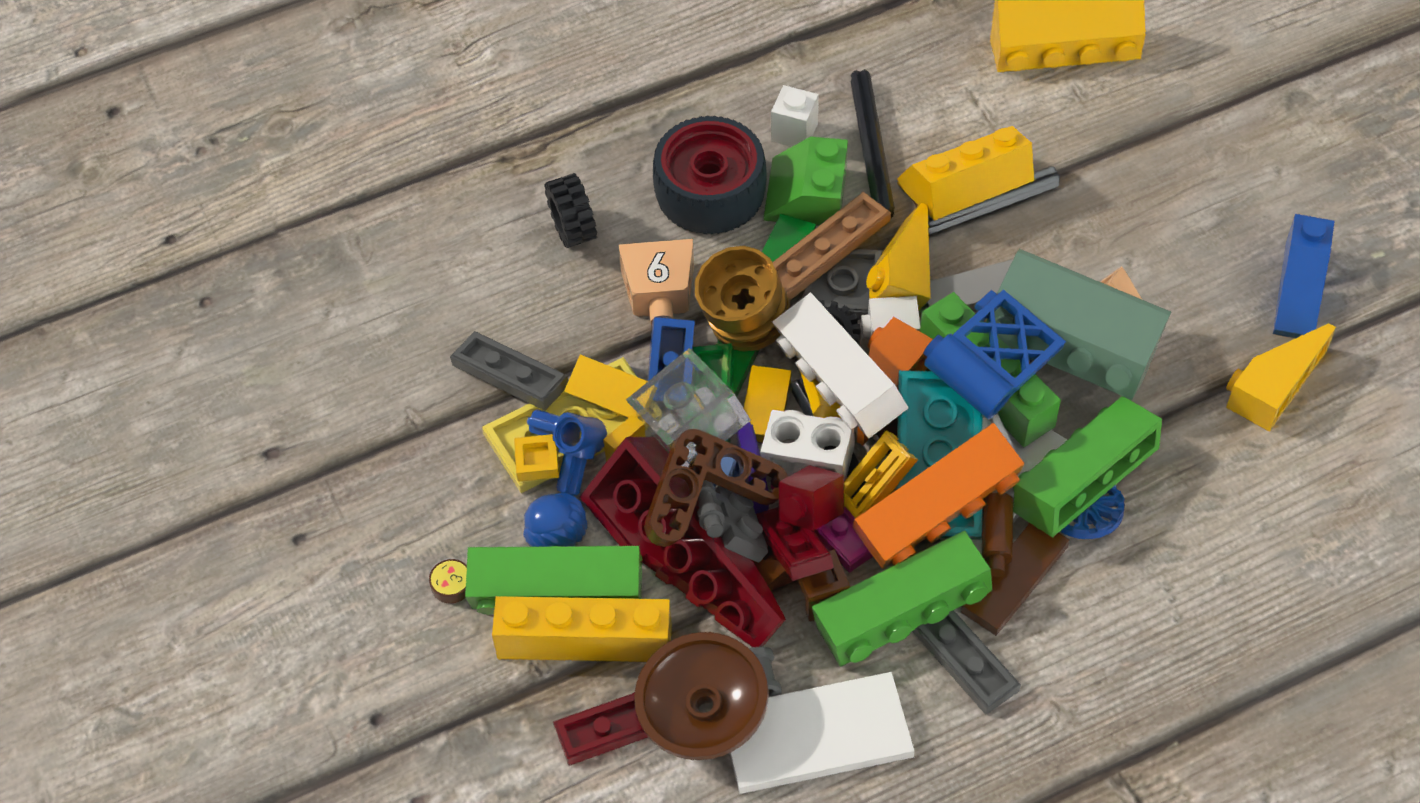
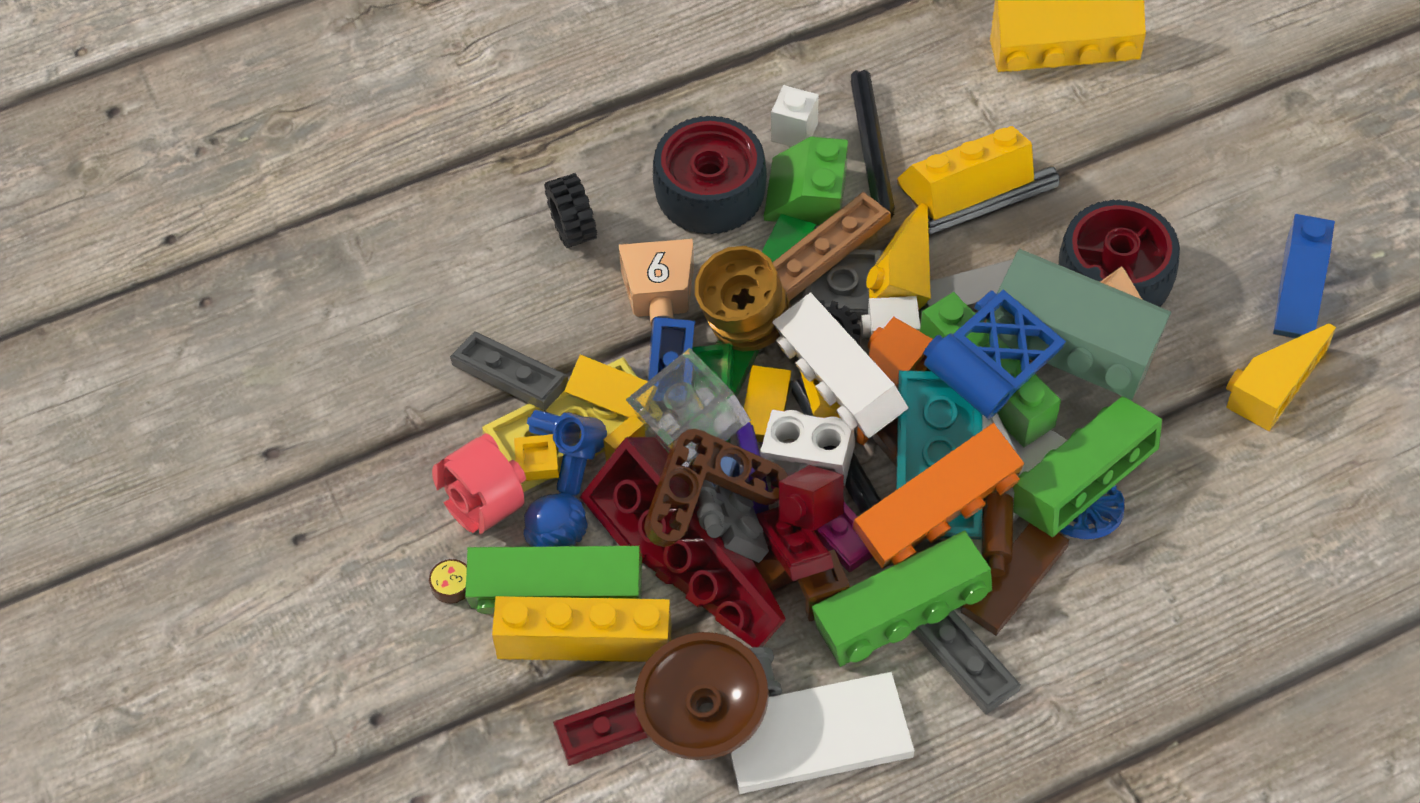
(480, 484): none -> coral brick
(879, 481): yellow tile -> none
(1125, 236): none -> dark red wheel

